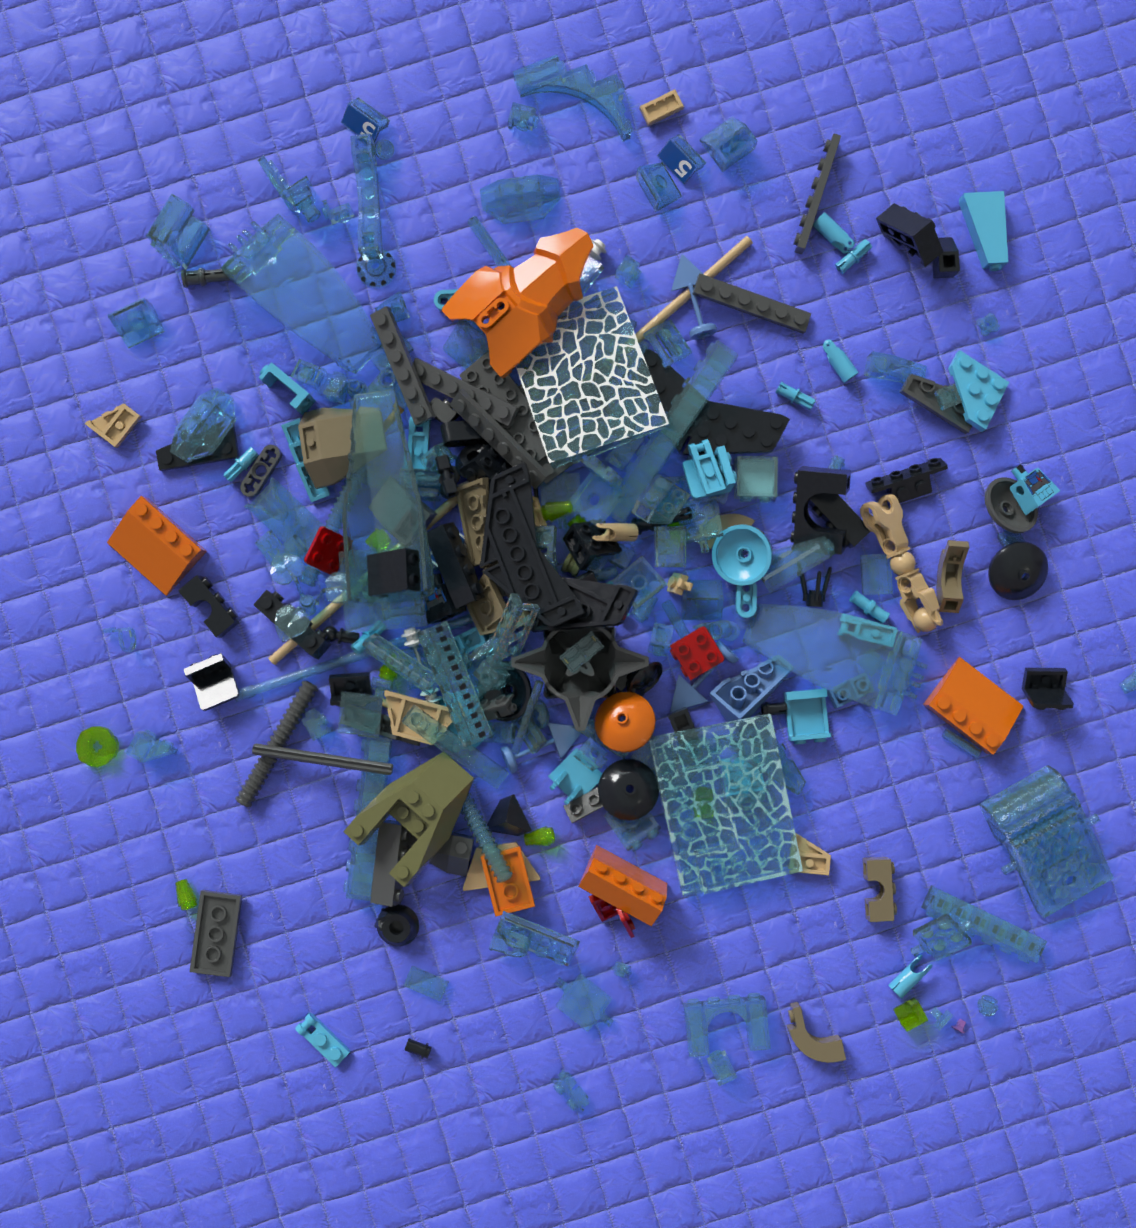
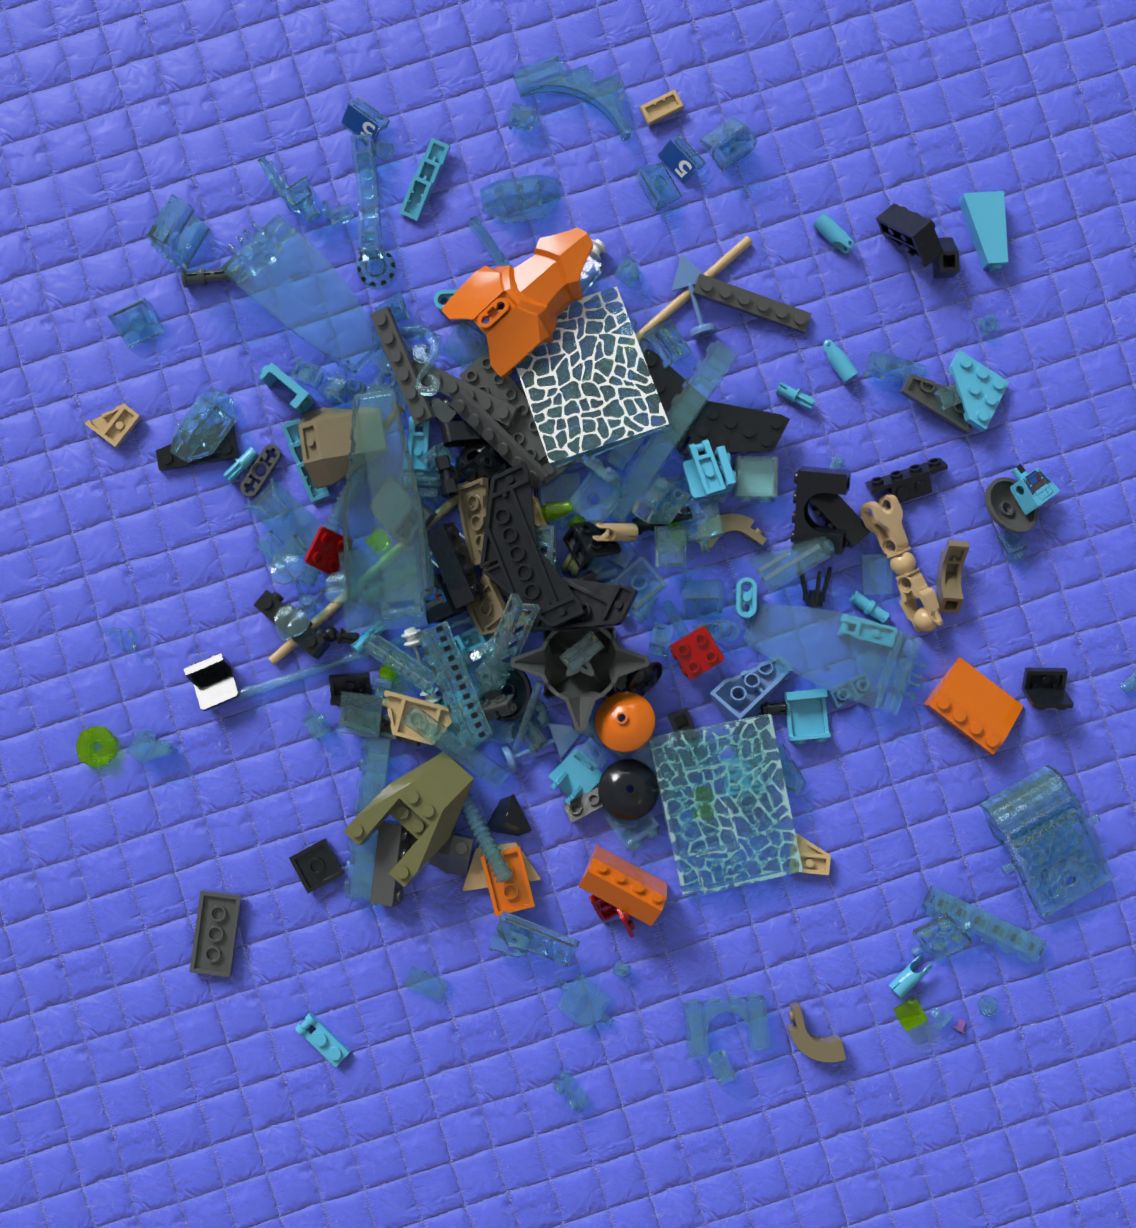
(155, 545): orange slope -> none
(185, 896): clear neon green cone -> none
(221, 617): black arch -> none
(279, 739): dark grey piece -> none
(316, 865): none -> black plate
(322, 759): dark grey axle -> none
(393, 572): black panel -> none
(397, 925): black piece -> none
(418, 1048): black pin -> none
(425, 179): none -> medium azure slope
(427, 358): none -> clear light blue plant
(541, 837): clear neon green cone -> none
(678, 583): tan plate -> none
(687, 695): medium blue piece -> none
(729, 558): medium azure dish -> none
(813, 201): dark grey plate -> none
(853, 256): medium azure axle -> none
(881, 906): dark tan arch -> none
(961, 743): clear light blue piece -> none
(1009, 566): black dish -> none

